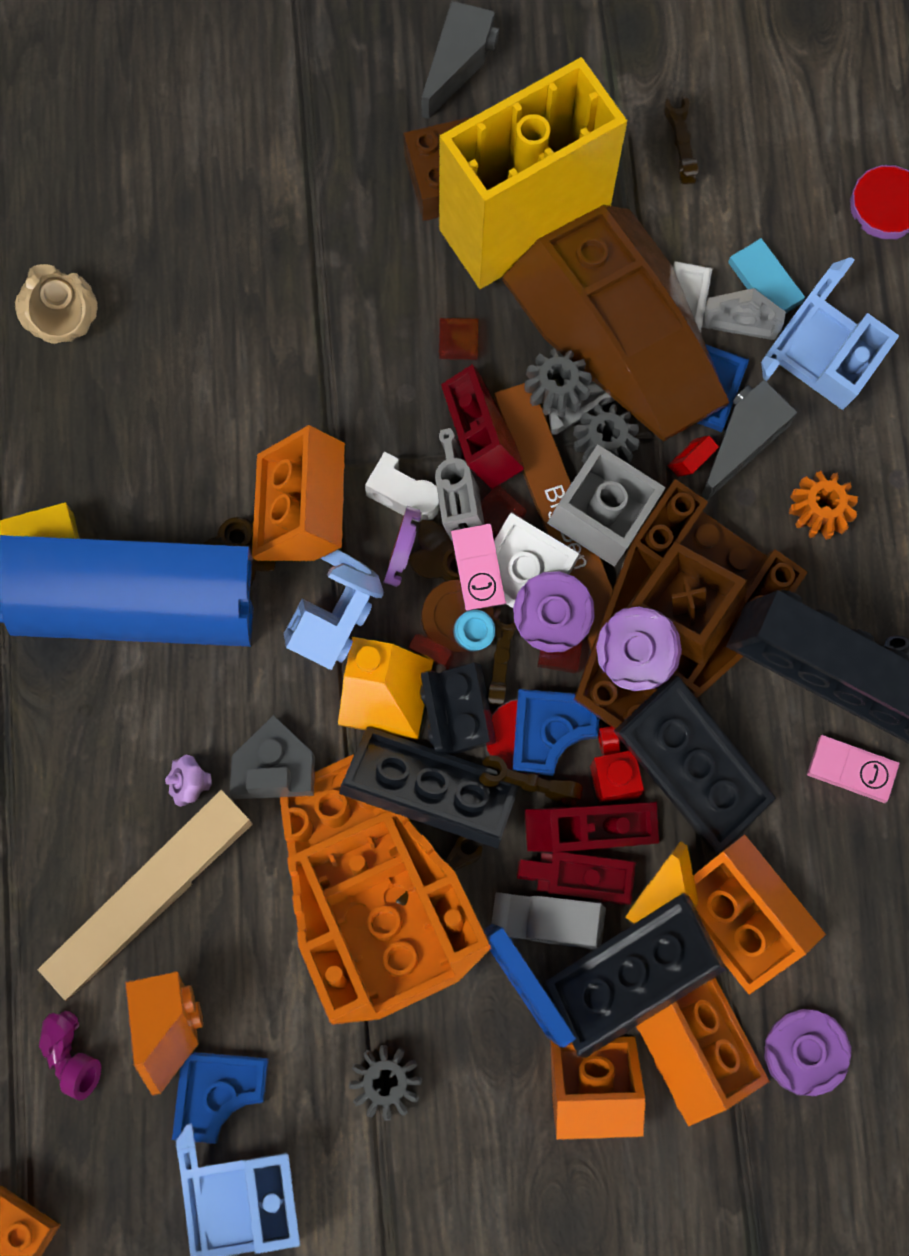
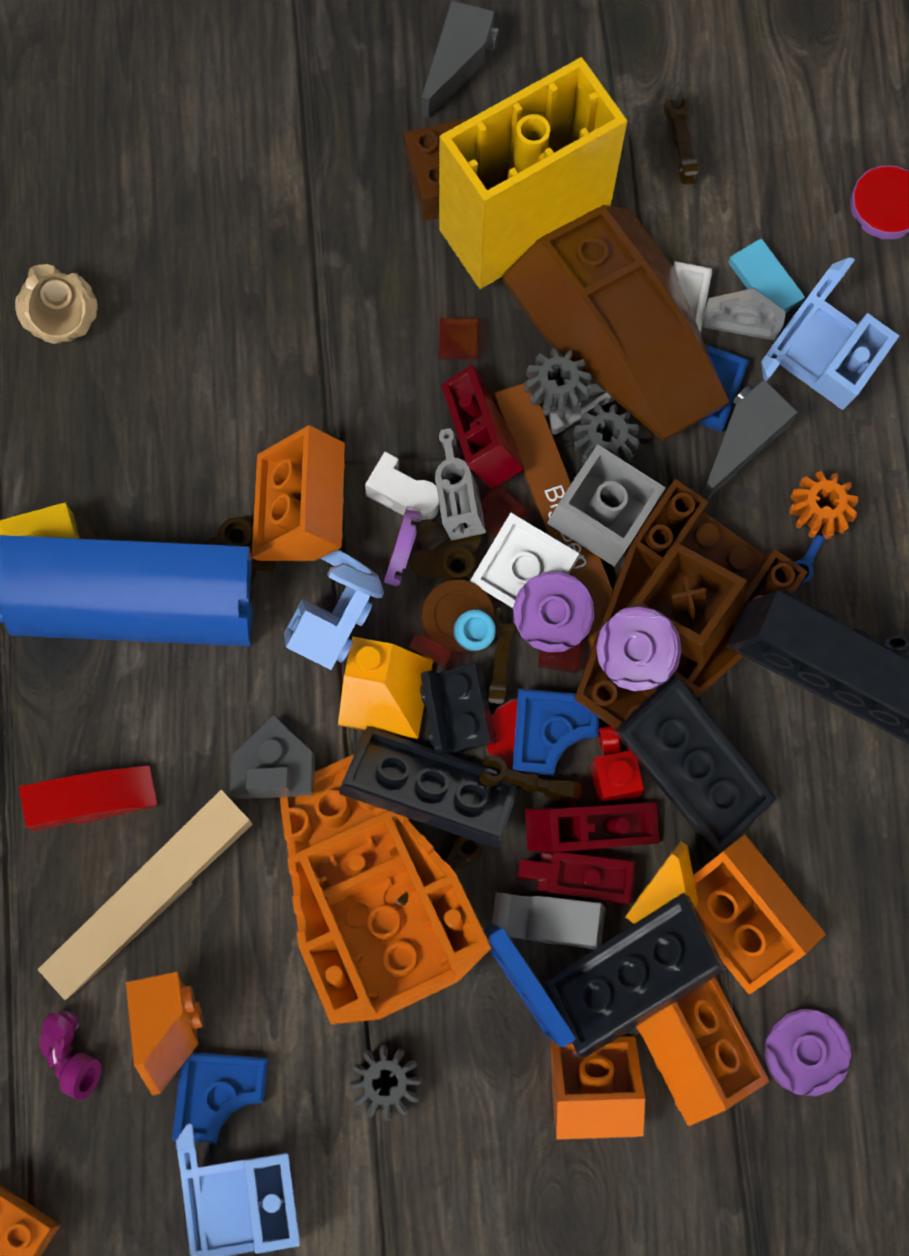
(87, 797): none -> red slope
(187, 780): lavender piece -> none
(478, 567): bright pink tile -> none
(693, 456): red tile -> none
(808, 558): none -> blue hand
(853, 769): bright pink tile -> none

